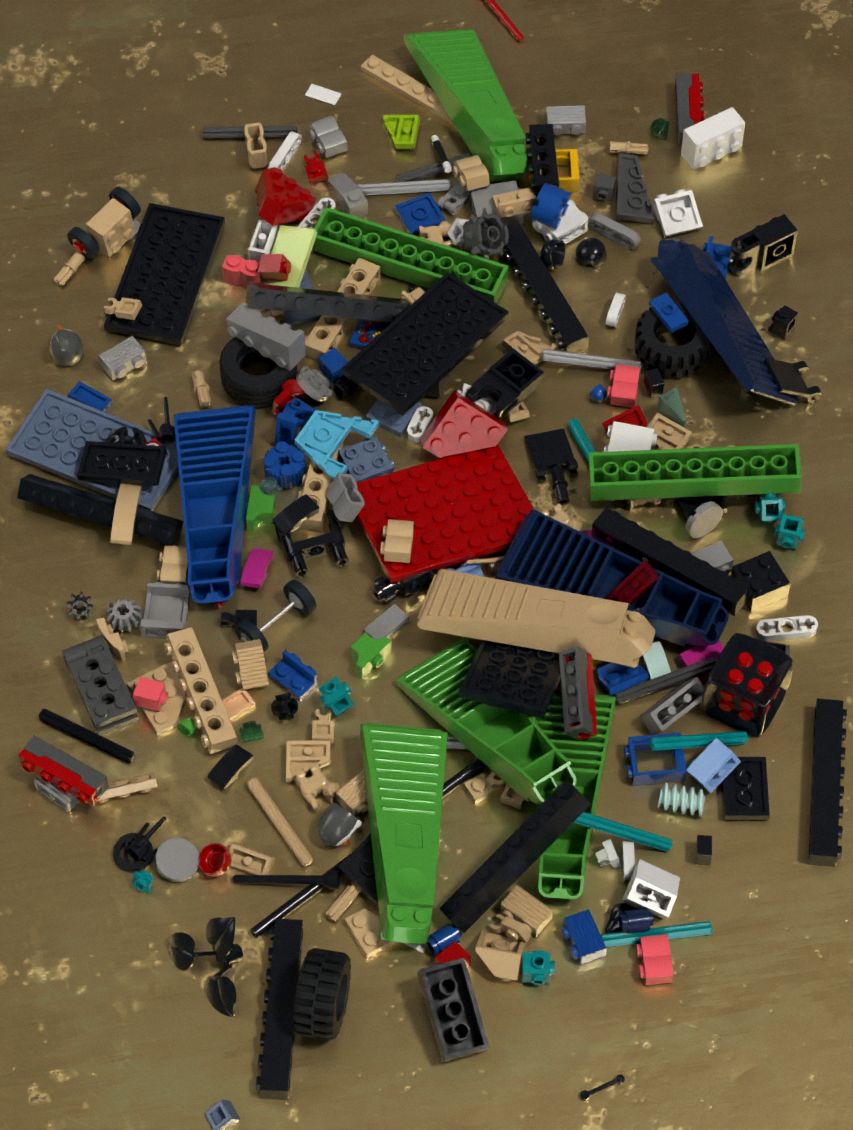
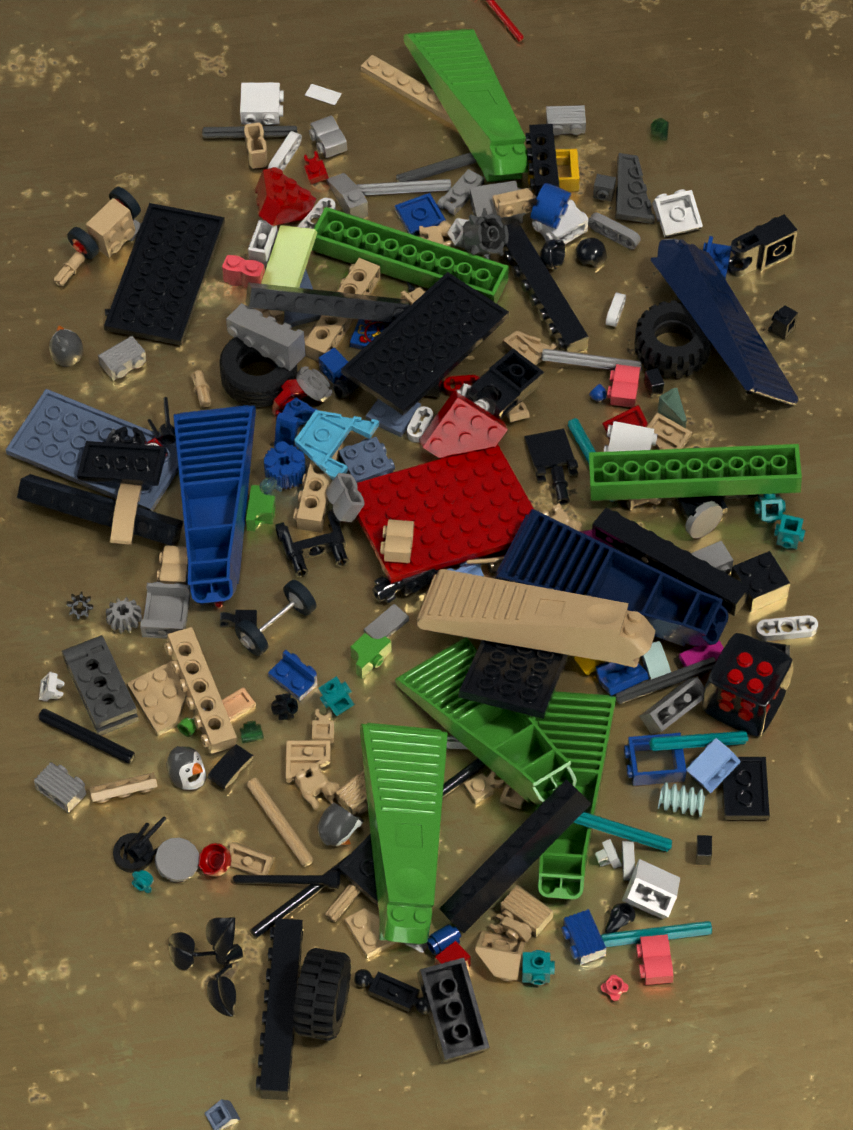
(48, 687): none -> white tile
(63, 771): piece -> none
(90, 397): blue tile -> none
(115, 644): tan slope -> none
(126, 308): tan plate -> none
(150, 694): coral brick -> none
(184, 763): none -> piece
(251, 664): tan brick -> none
(256, 568): dark pink slope -> none
(261, 103): none -> white brick
(274, 267): red brick -> none
(294, 514): black slope -> none
(391, 990): none -> black plate
(402, 130): lime wing -> none
(441, 154): bar -> none
(458, 381): none -> red beam
(471, 173): tan brick -> none
(578, 693): dark grey piece -> none
(584, 1095): black hinge -> none
(616, 981): none -> coral plate
(628, 148): tan axle -> none
(635, 584): dark red hinge -> none
(635, 921): dark blue brick -> none
(668, 312): blue plate -> none
(688, 102): piece -> none
(713, 138): white brick -> none
(789, 378): black flag -> none
(826, 783): black brick -> none

